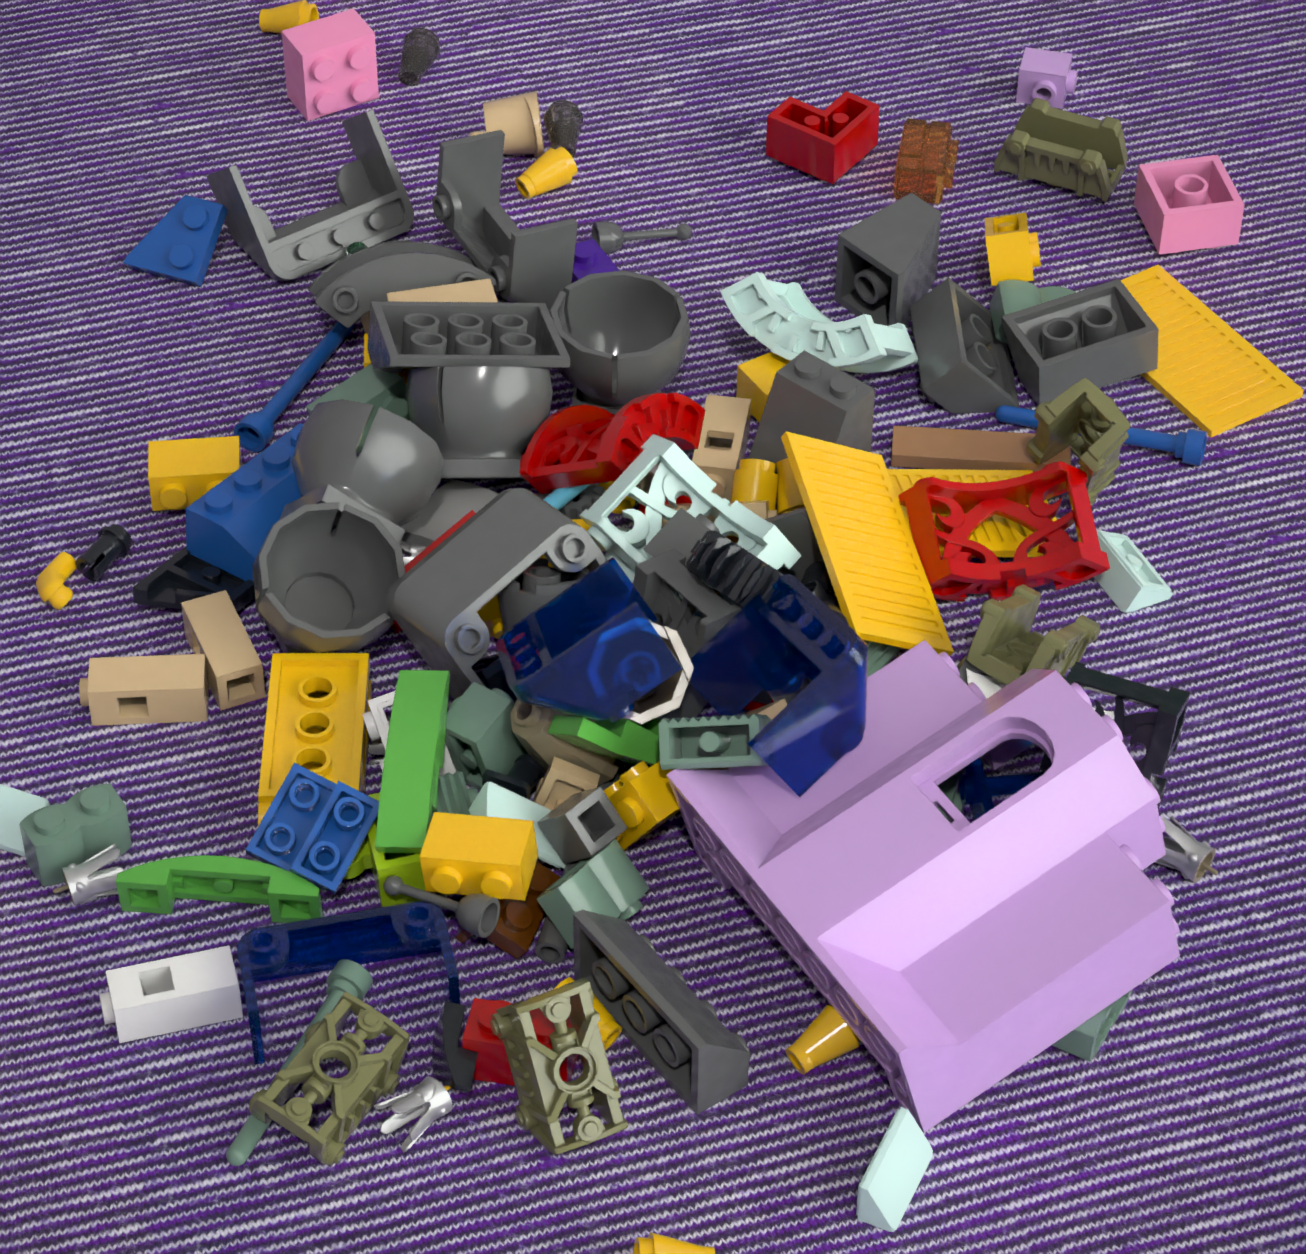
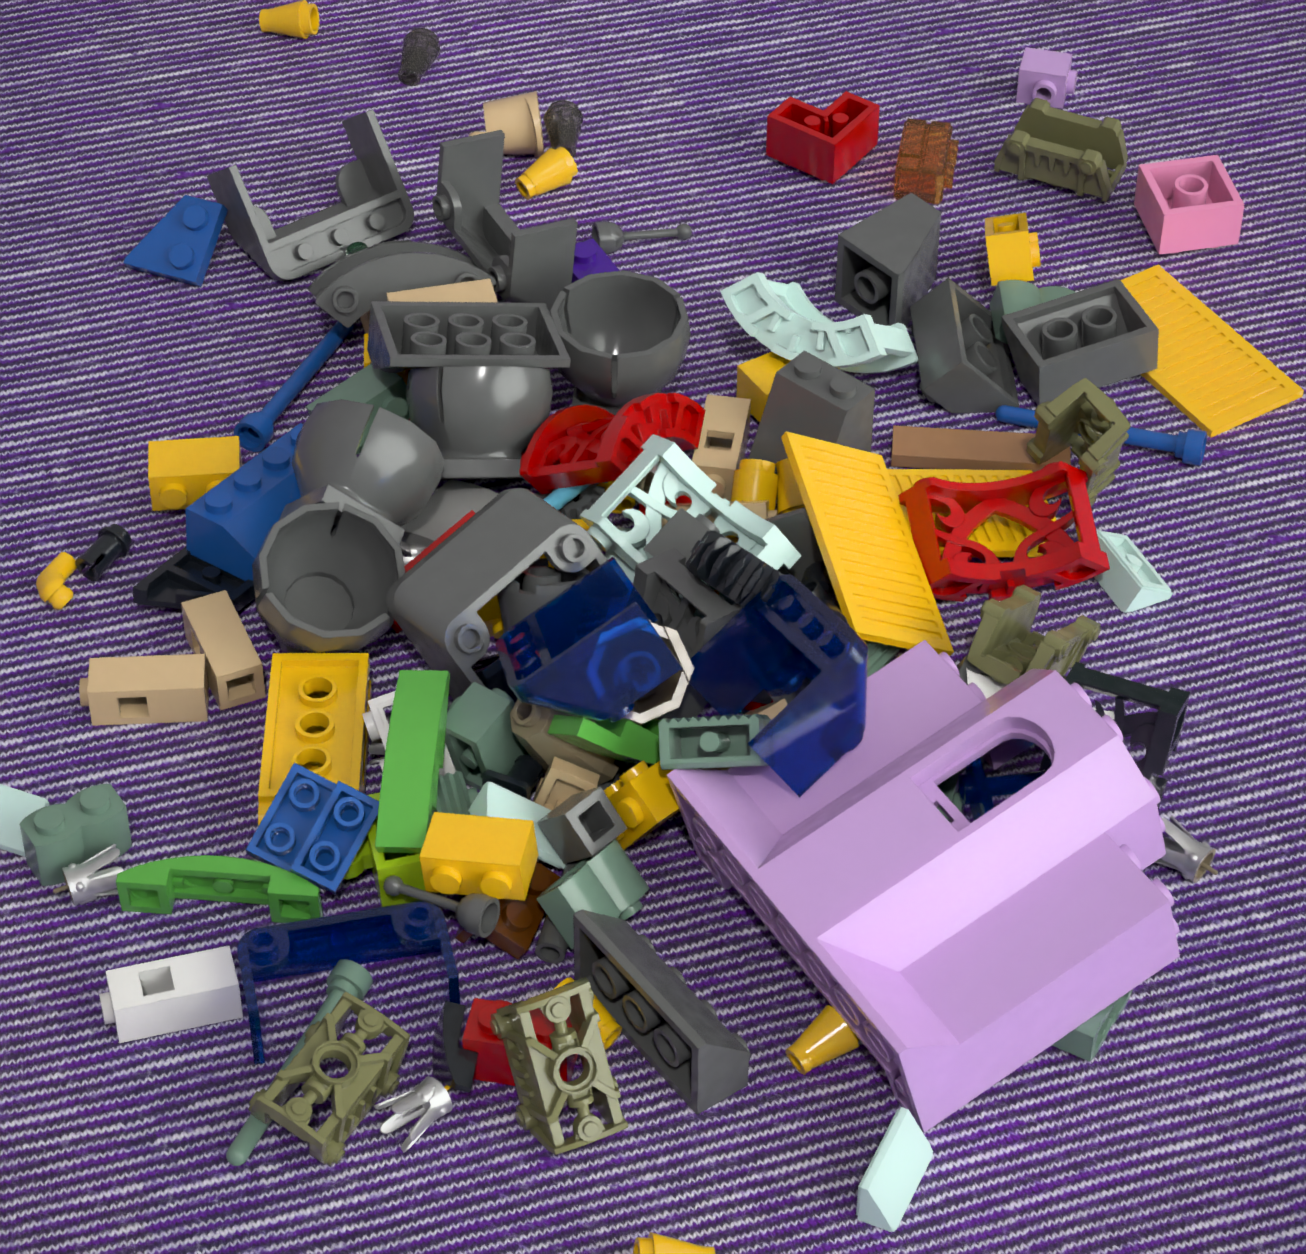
(330, 64): bright pink brick -> none

